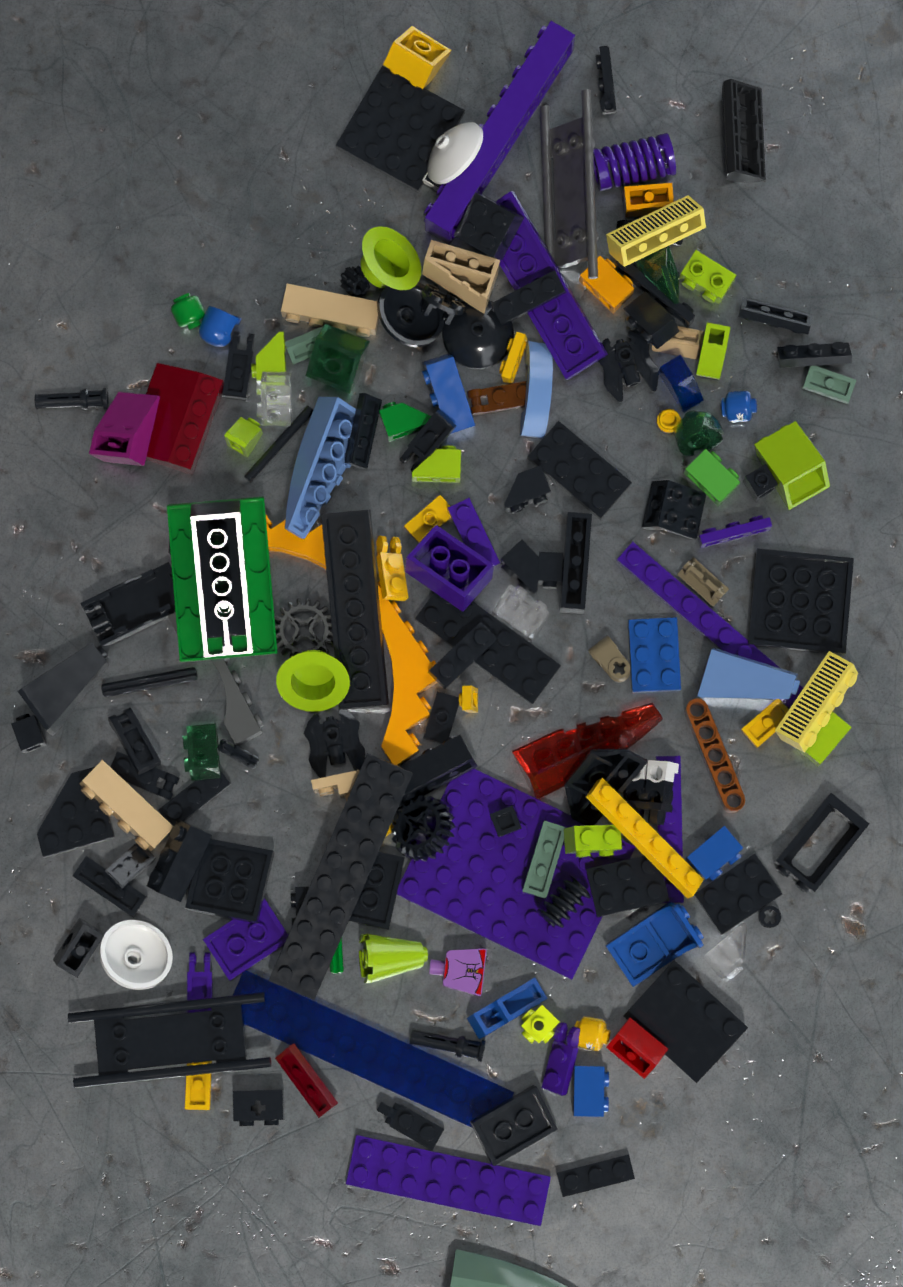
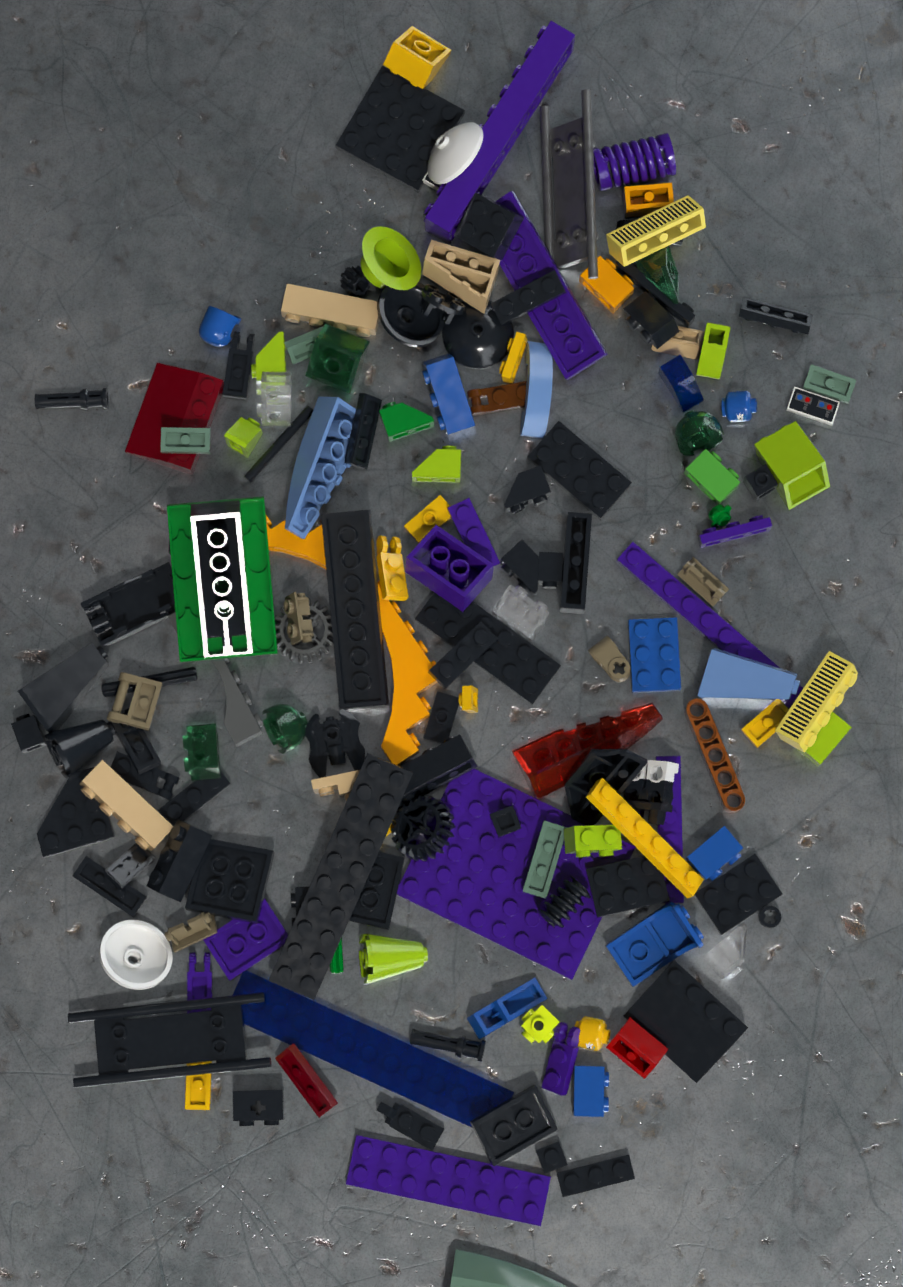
(78, 744): none -> black cone
(78, 947): black brick -> none
(125, 429): magenta slope -> none
(142, 704): none -> dark tan plate
(185, 440): none -> sand green plate
(188, 311): green head -> none
(196, 930): none -> dark tan hinge
(238, 753): black axle -> none
(285, 726): none -> clear green cylinder
(295, 607): none -> dark tan hinge
(313, 681): lime hose -> none
(429, 438): black hinge -> none
(462, 970): medium lavender torso -> none
(551, 1157): none -> black plate
(606, 83): black hinge -> none
(626, 362): black piece -> none
(668, 420): yellow plate -> none
(674, 508): black bracket -> none
(707, 277): lime brick -> none
(720, 515): none -> green plate
(743, 132): black piece -> none
(800, 601): black plate -> none
(813, 406): none -> tile
(814, 354): black plate -> none
(856, 828): black piece -> none

